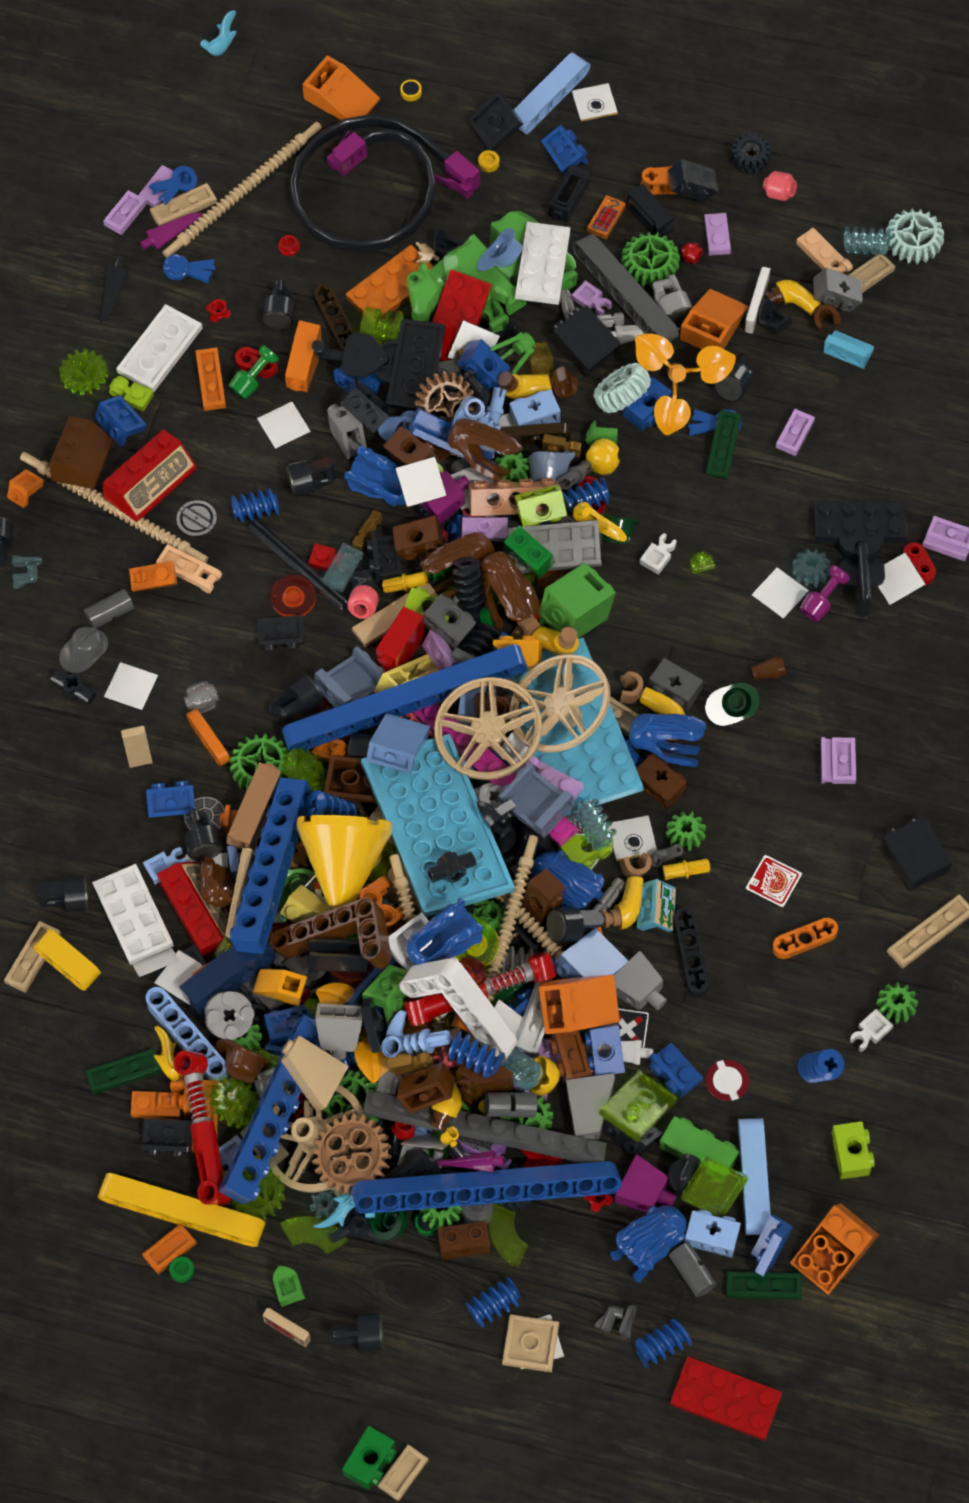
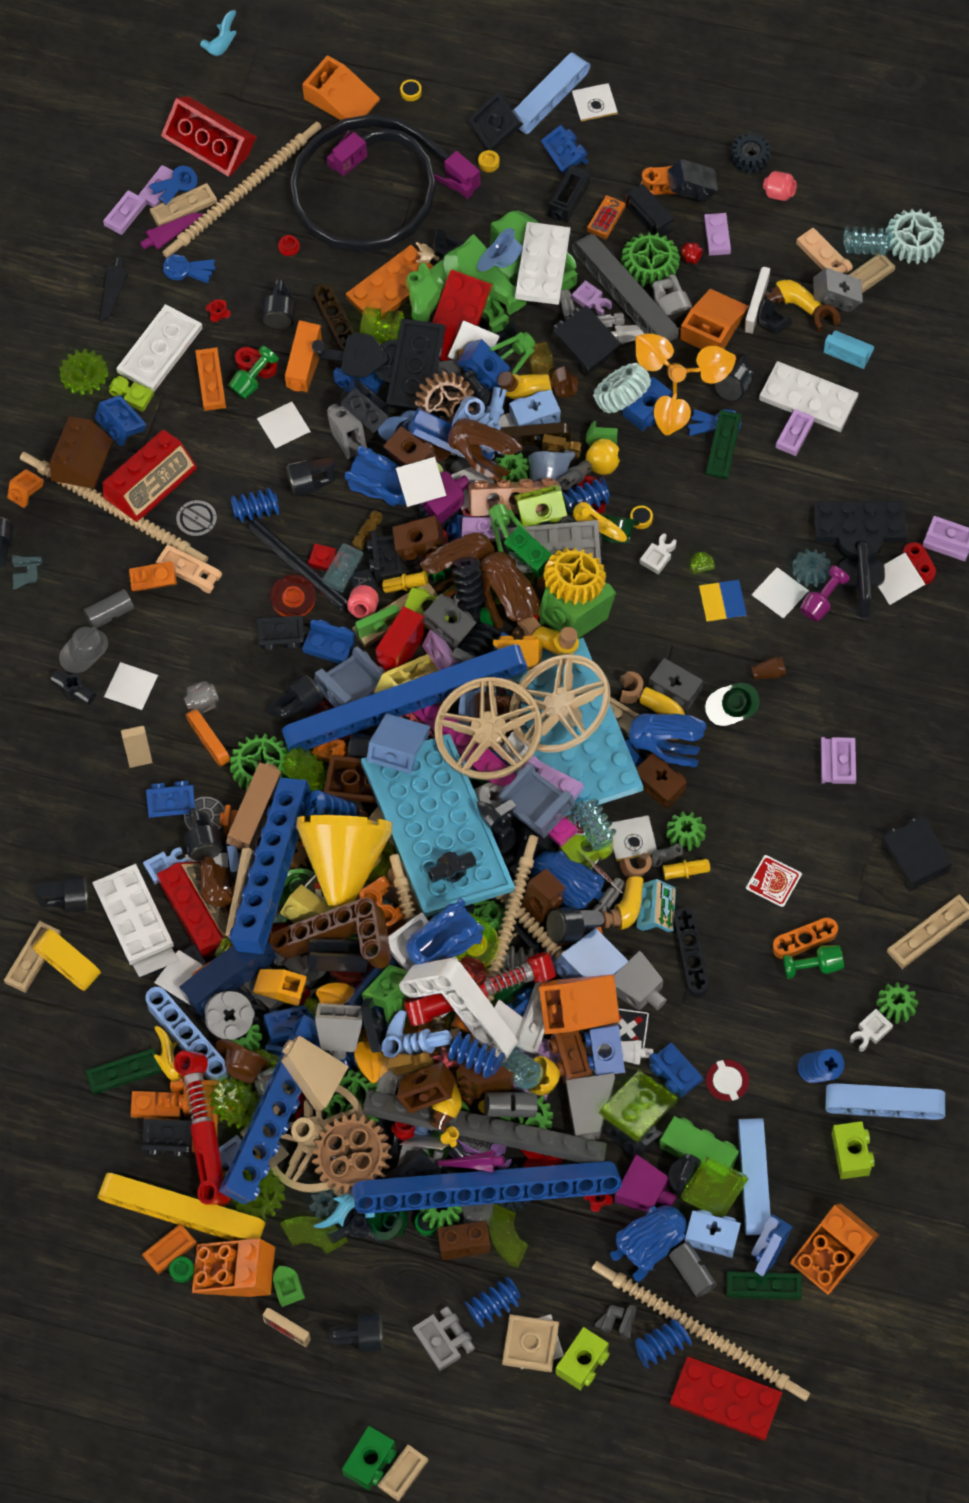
(207, 135): none -> red slope
(234, 1268): none -> orange slope
(329, 641): none -> blue bracket
(376, 622): none -> bright green plate
(437, 1343): none -> light grey plate
(501, 518): none -> bright green plant
(560, 574): none -> yellow gear
(588, 1345): none -> lime brick
(600, 871): none -> sticker
(643, 515): none -> tile
(722, 600): none -> sticker
(782, 1380): none -> tan hose
(796, 389): none -> white plate
(828, 959): none -> green piece
(885, 1101): none -> light blue beam

